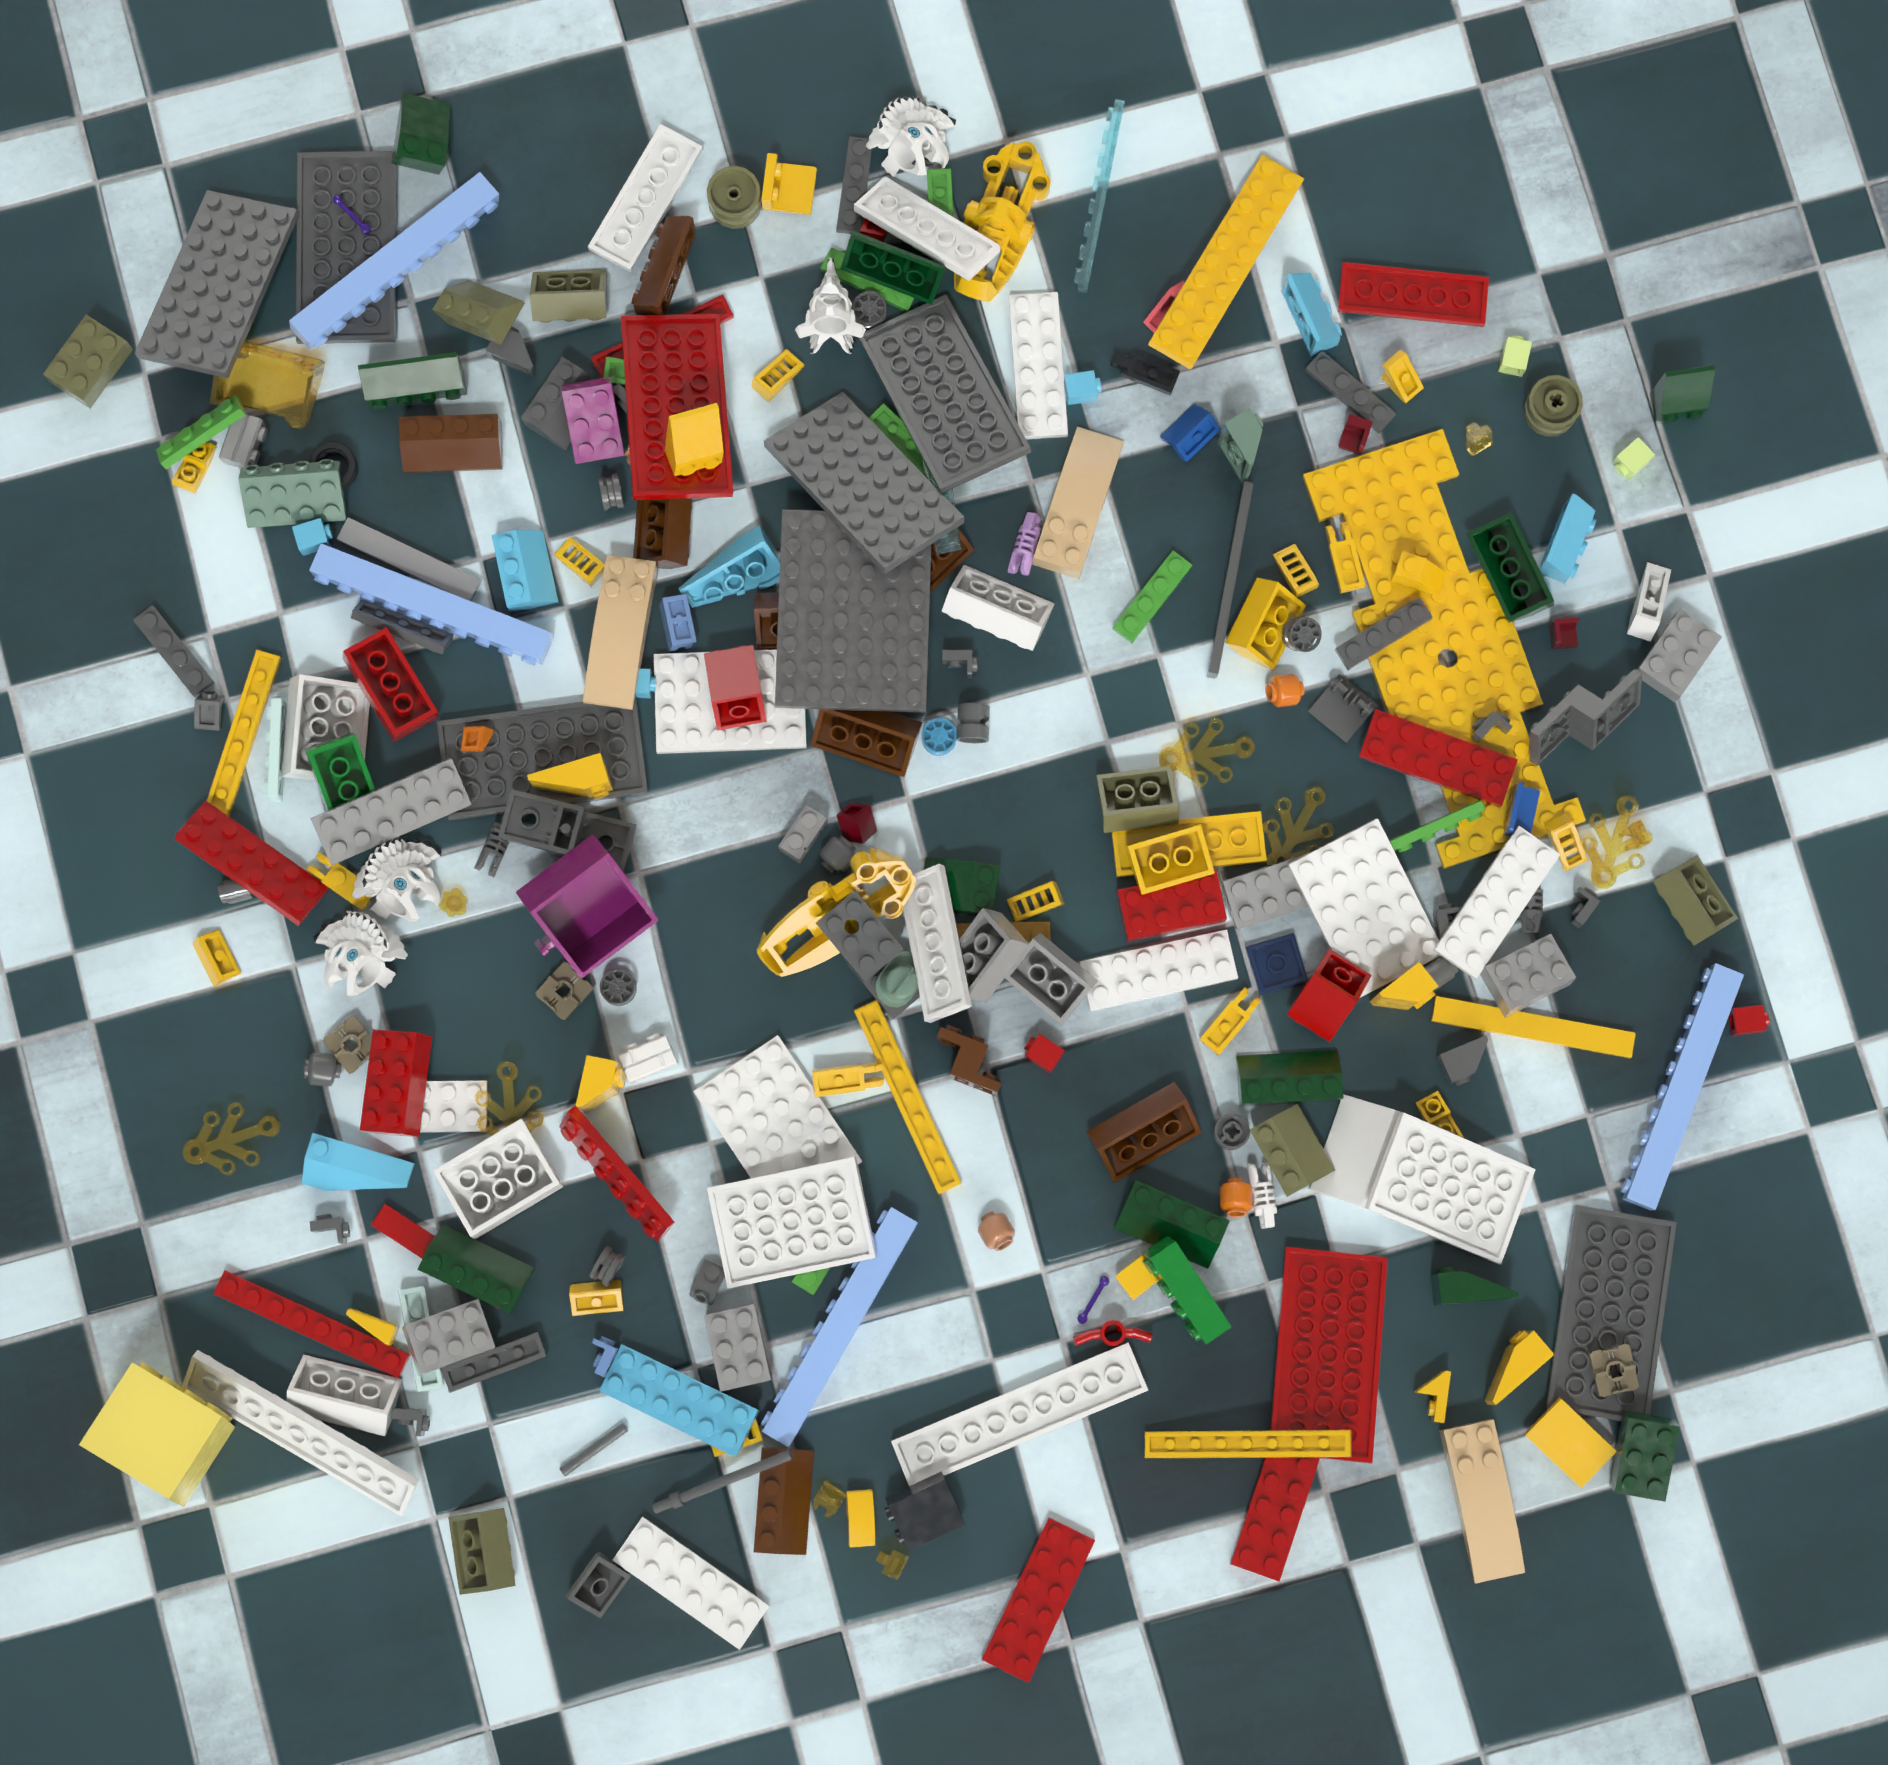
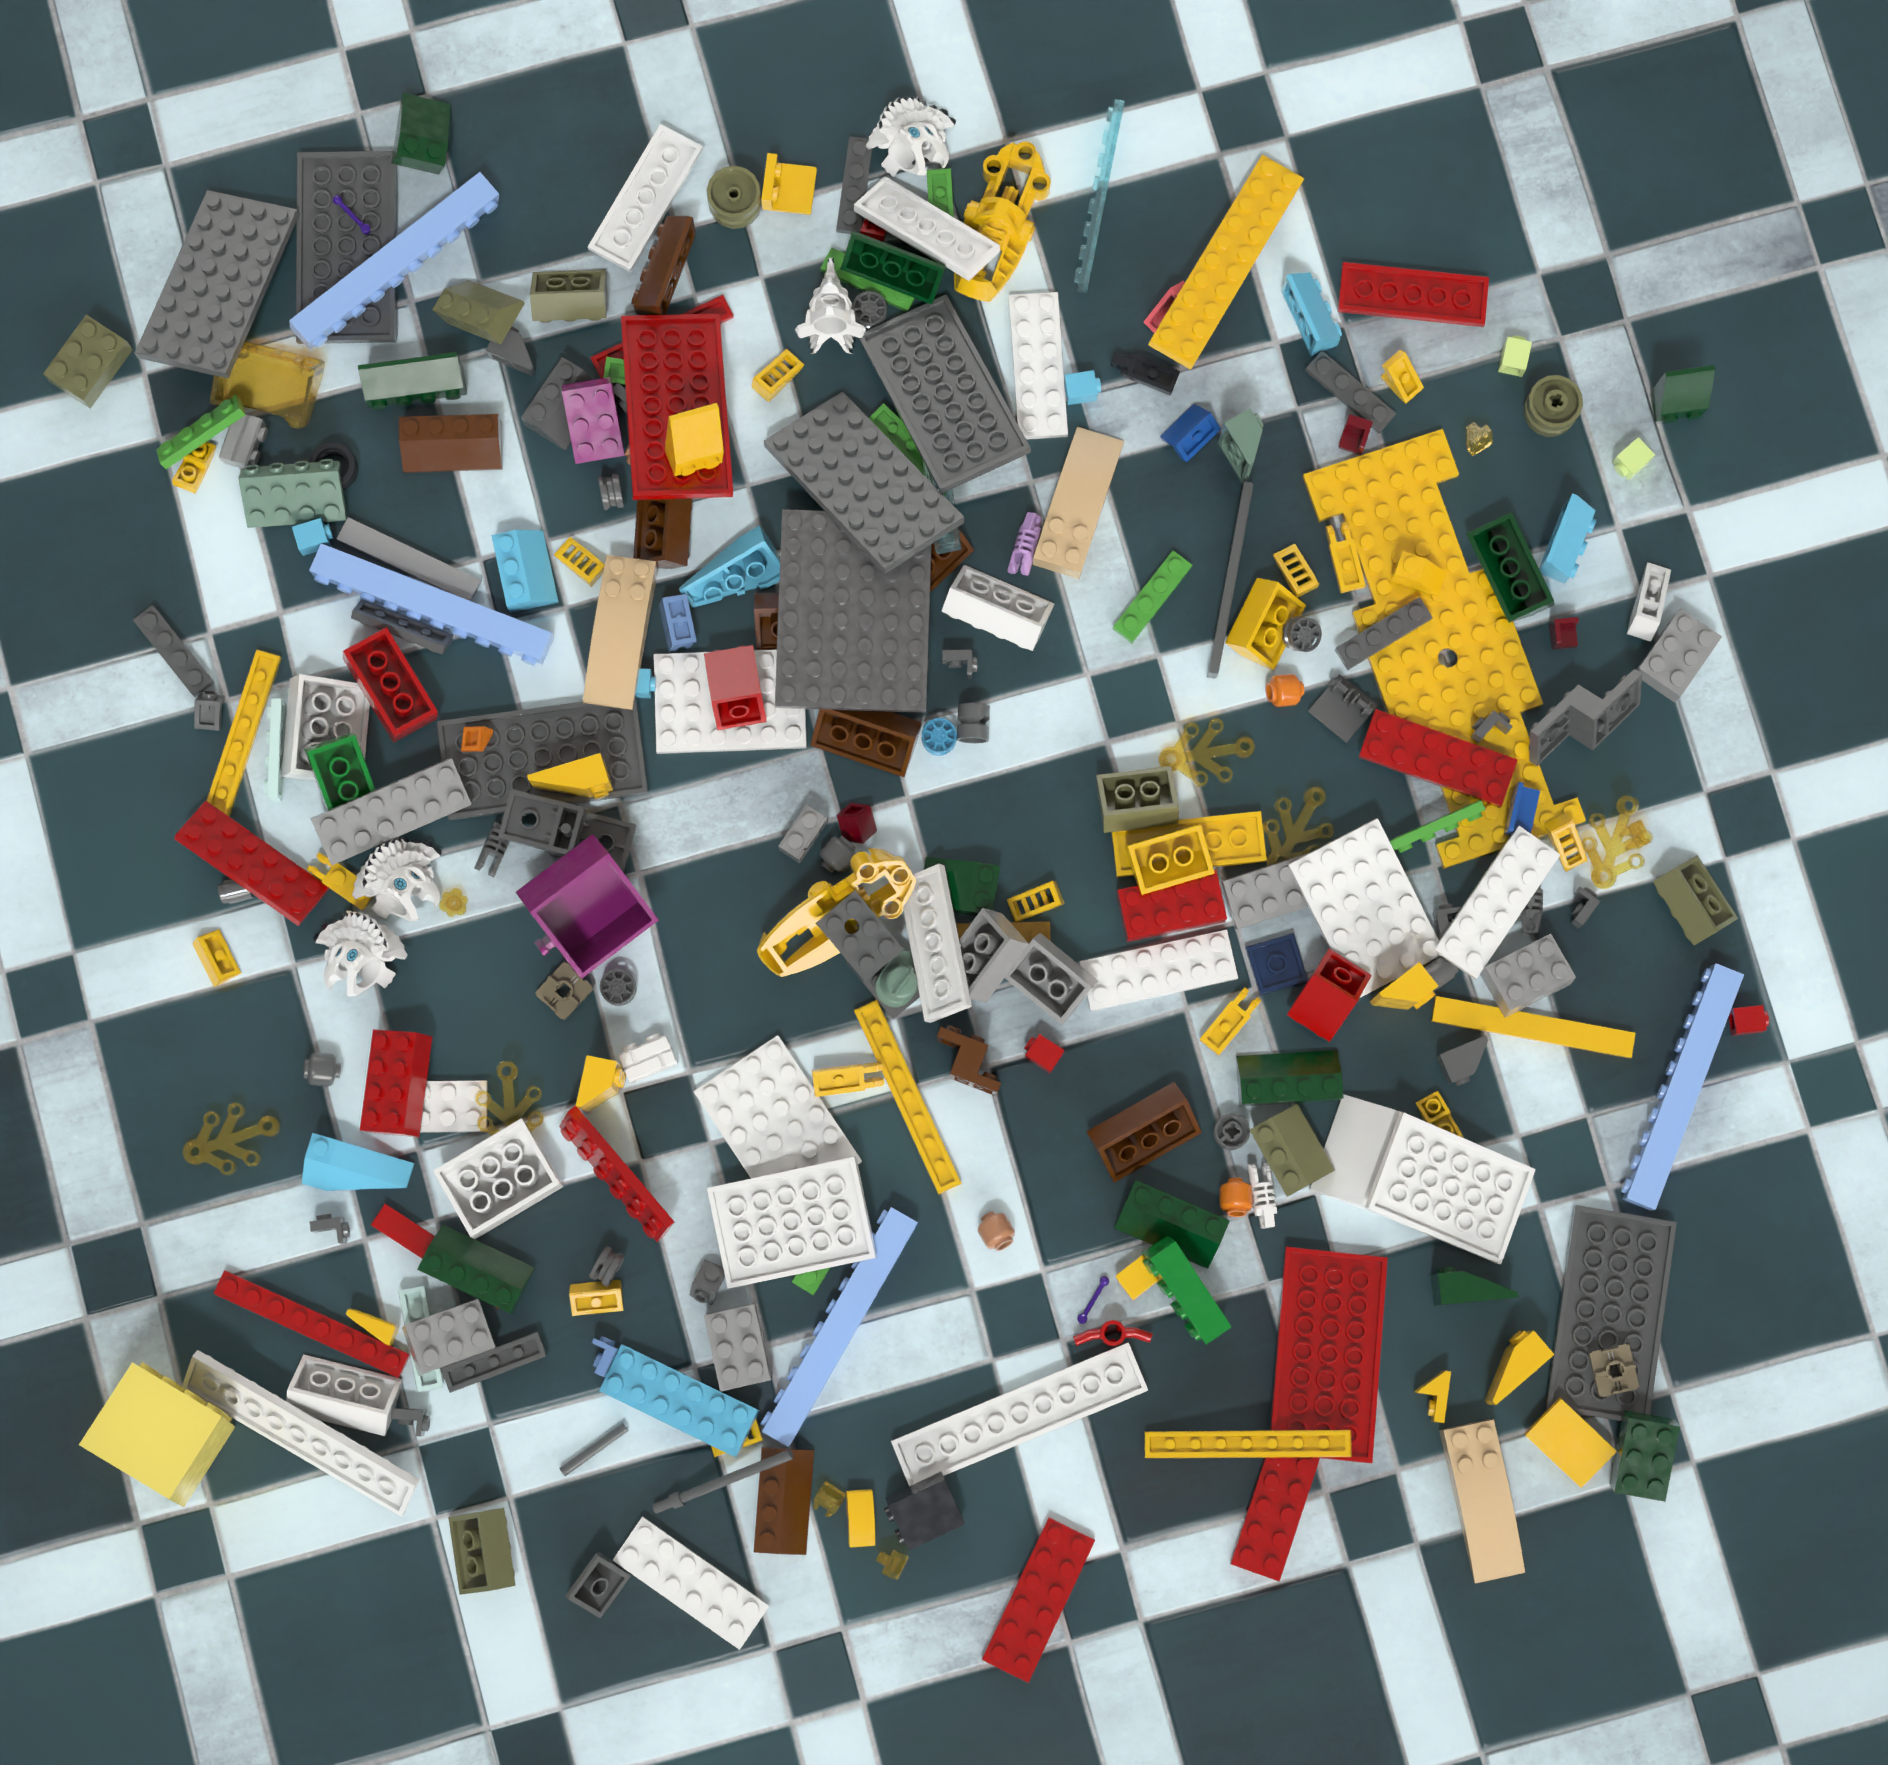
(336, 1044): dark tan piece -> none

